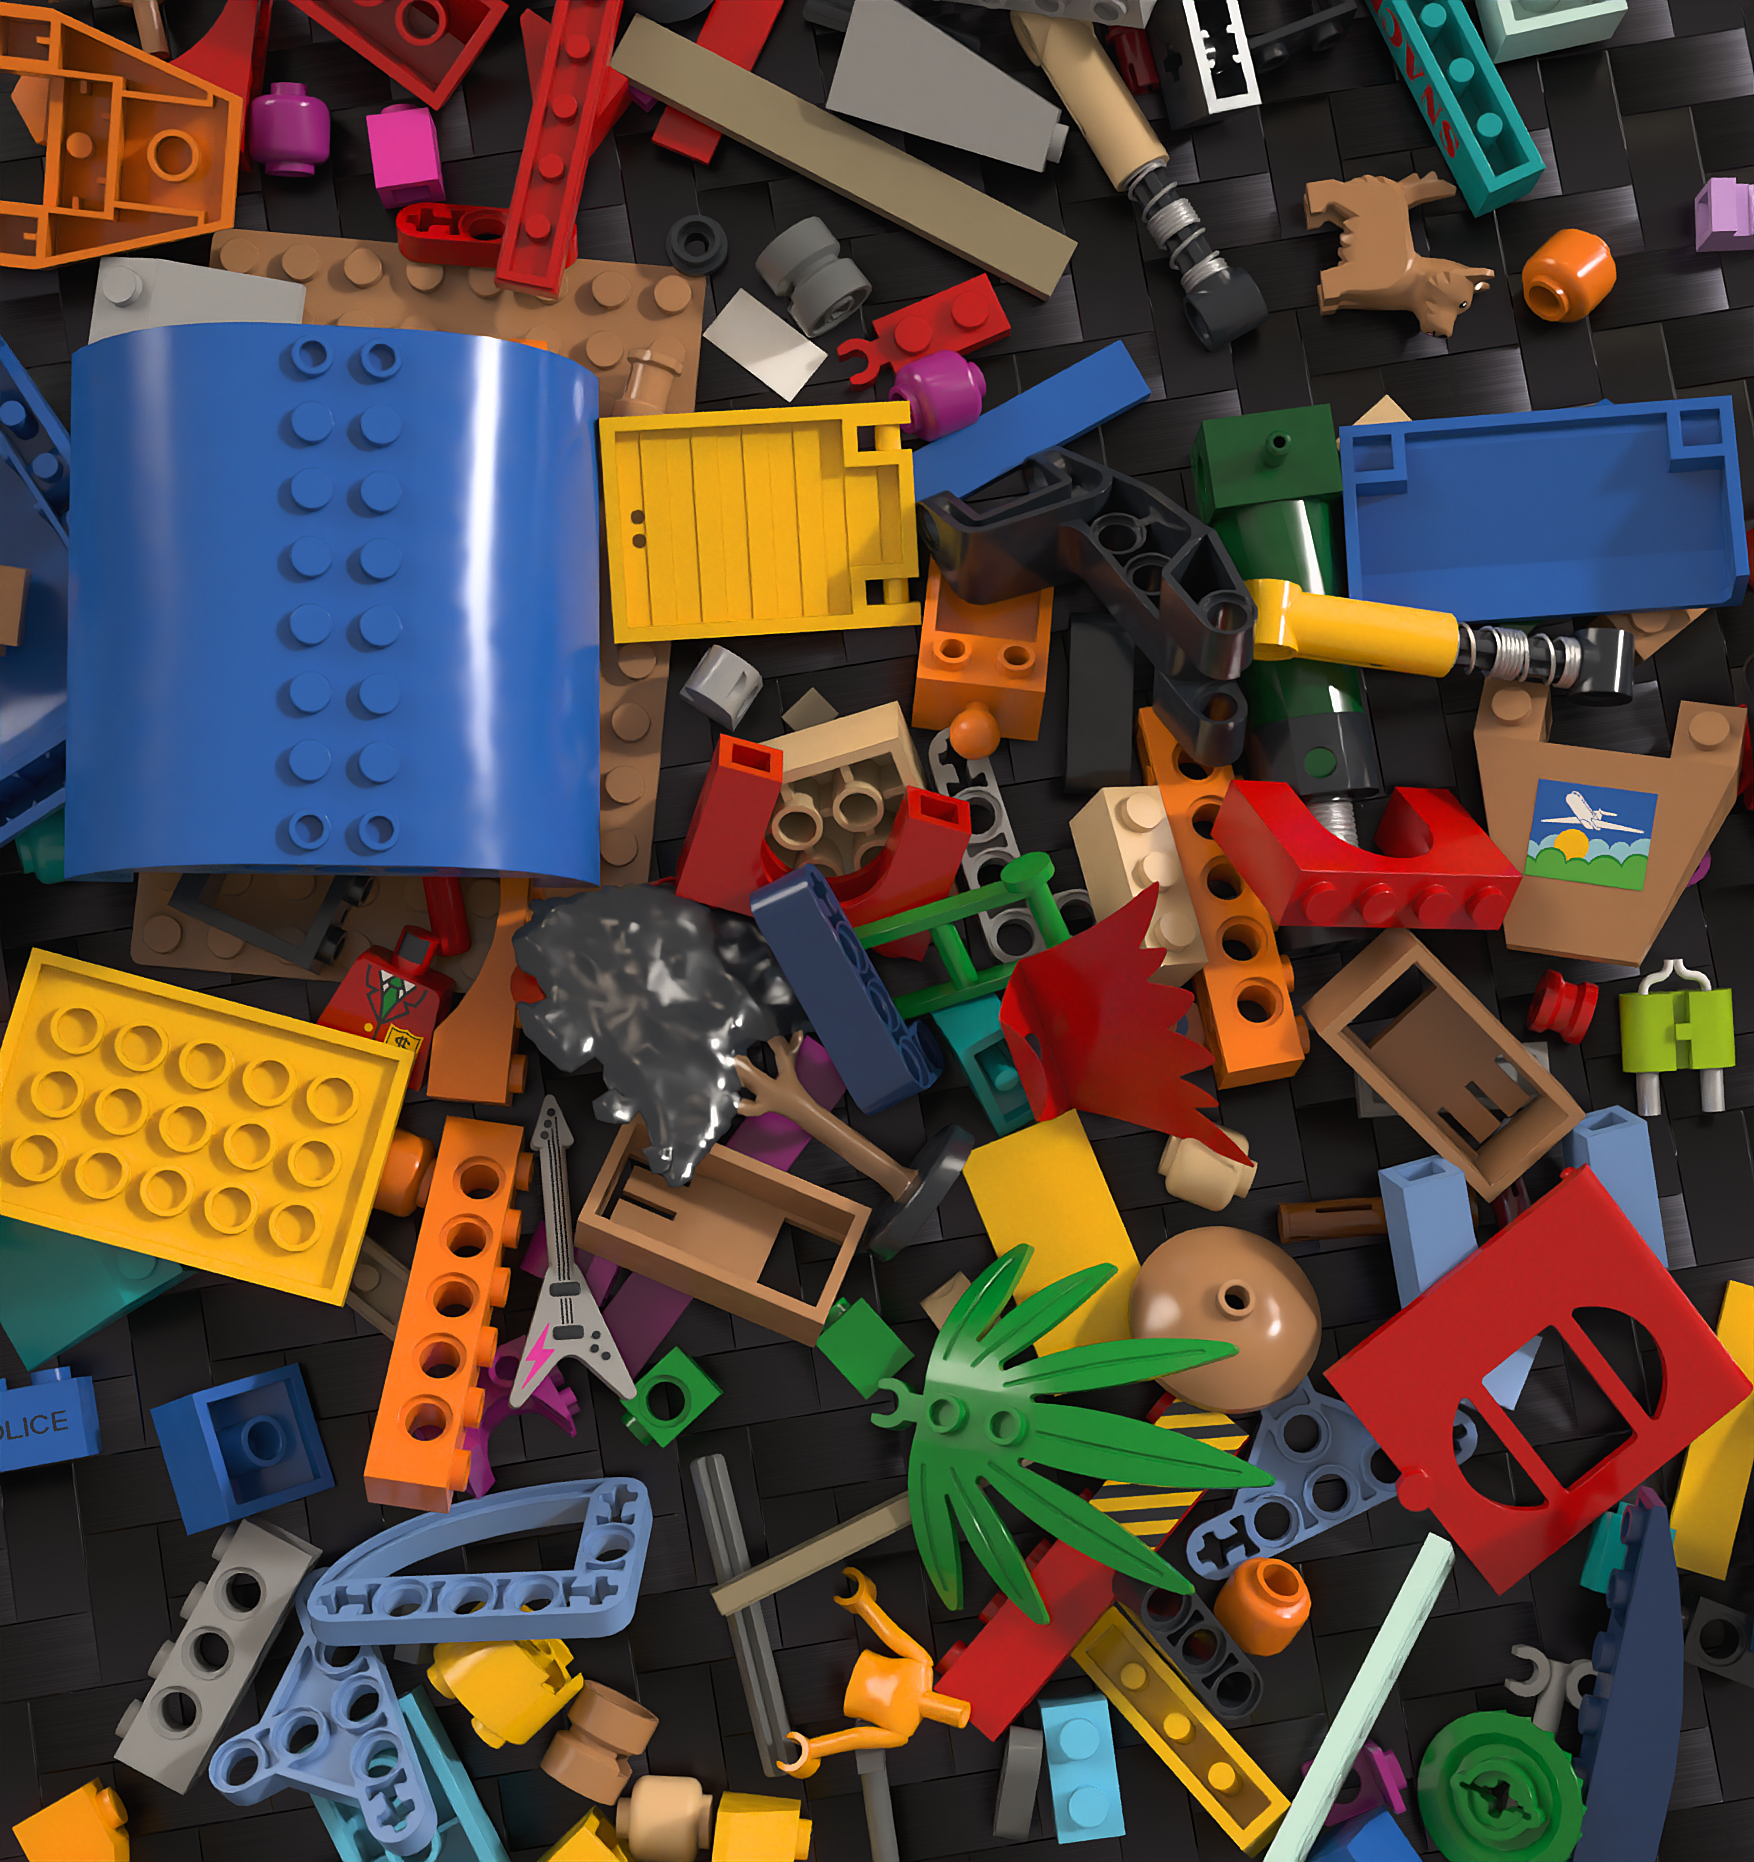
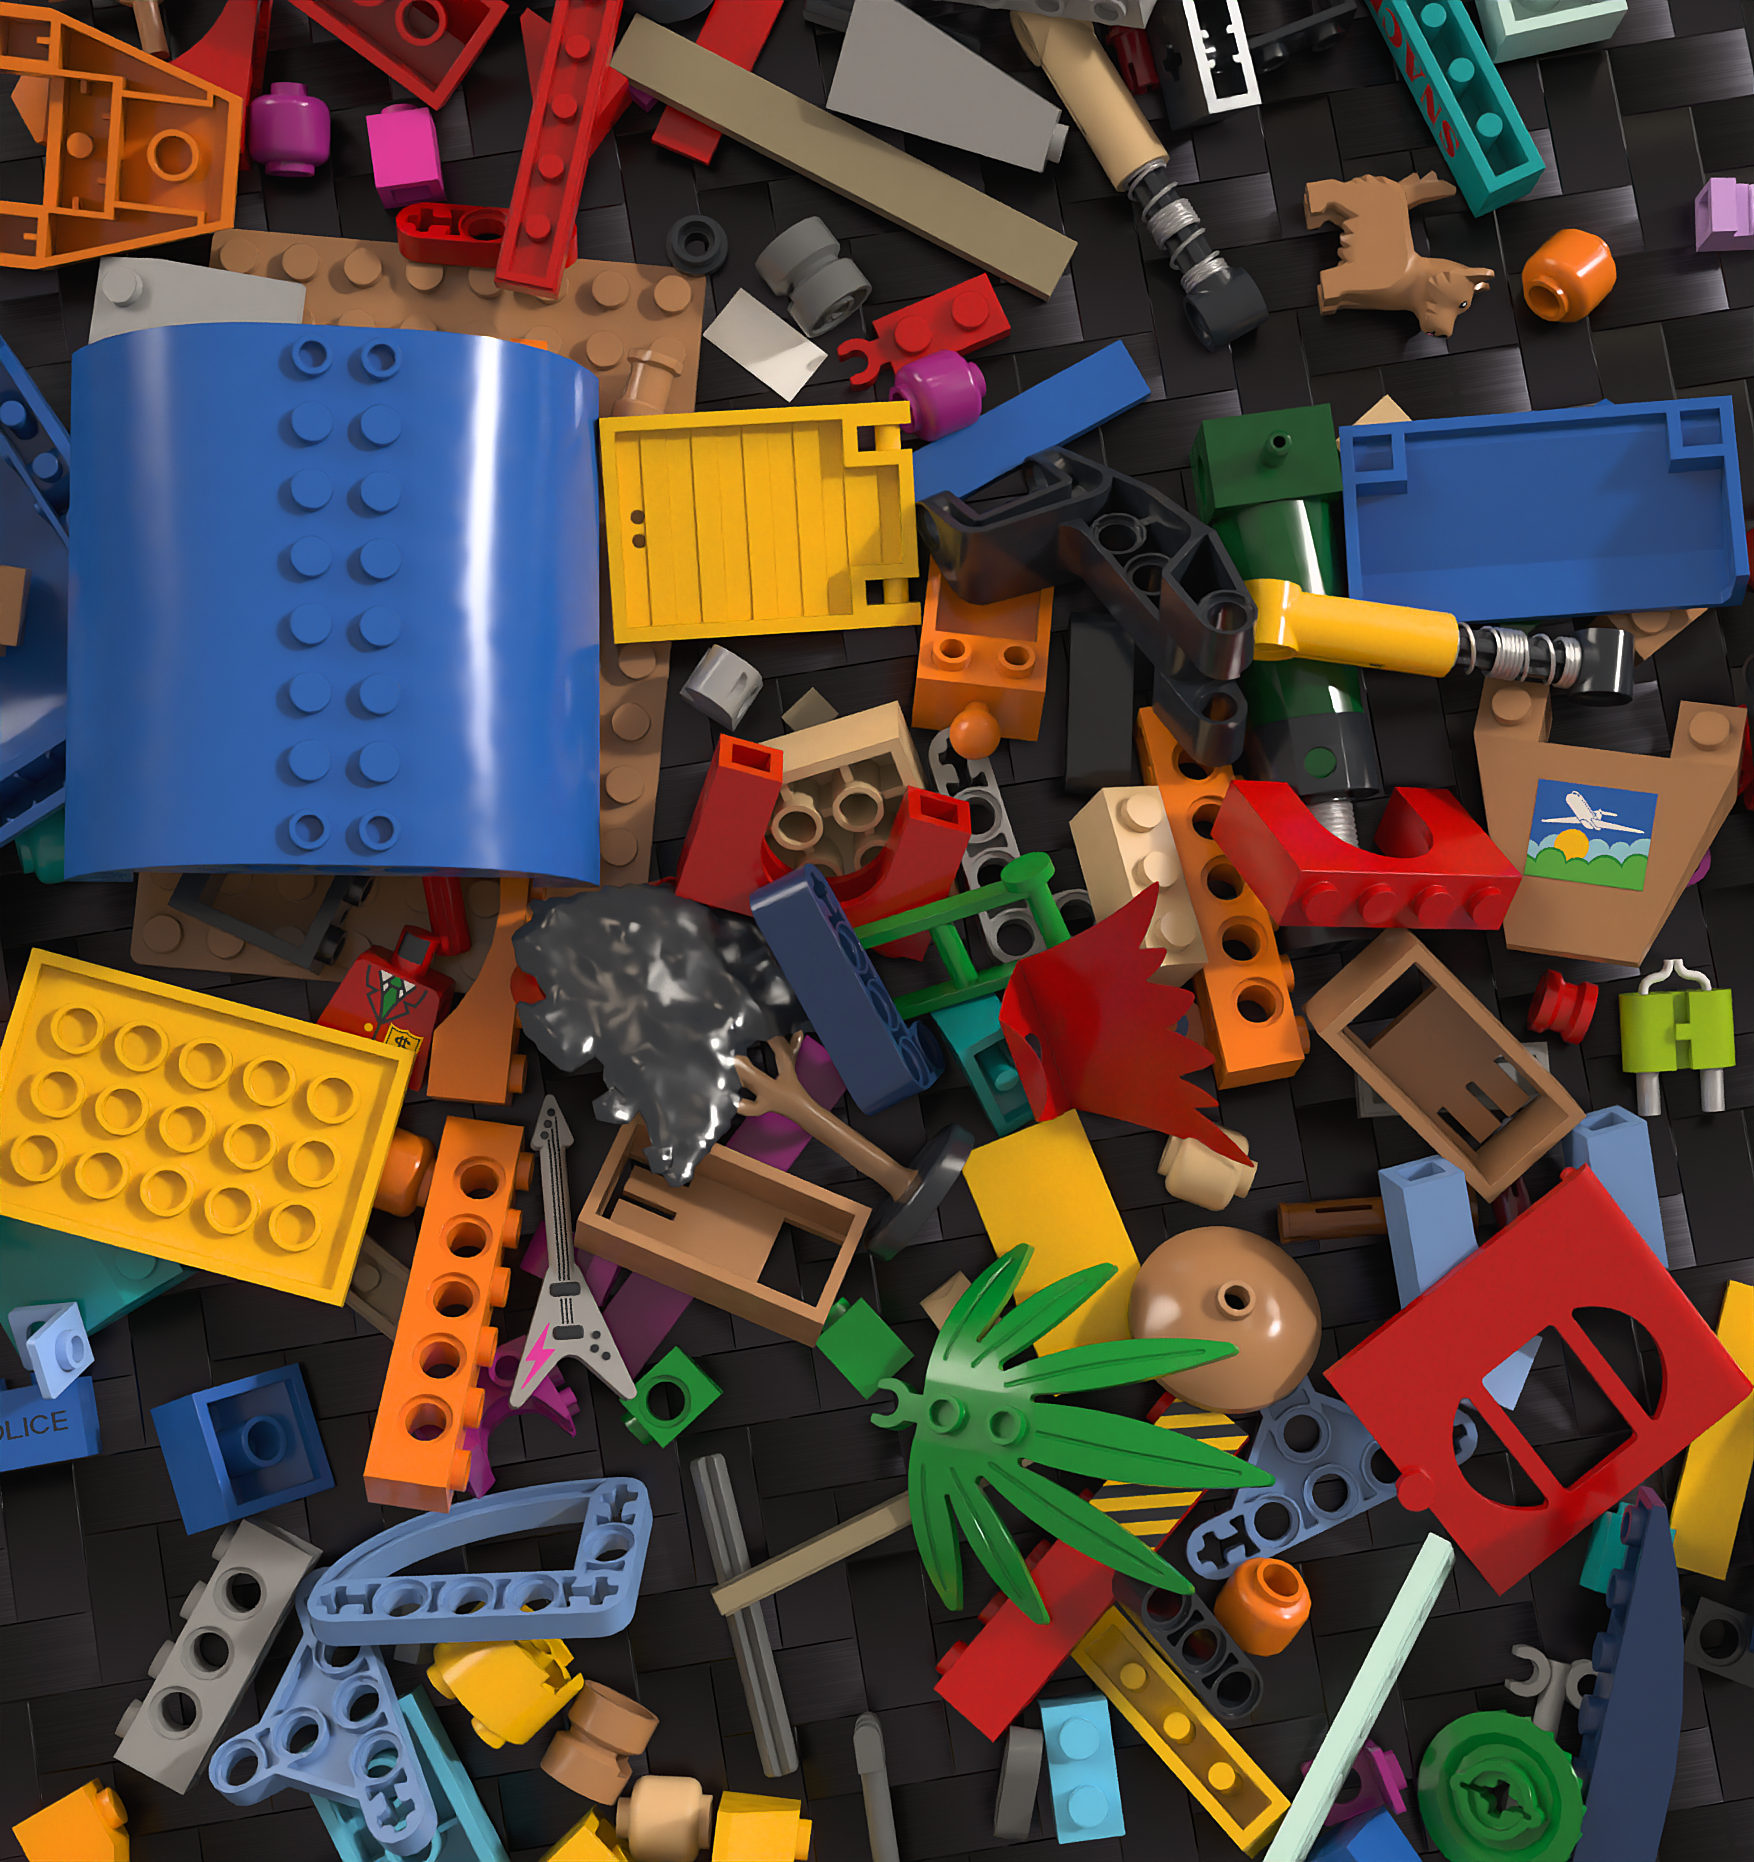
(57, 1349): none -> light blue bracket
(881, 1690): light orange piece -> none

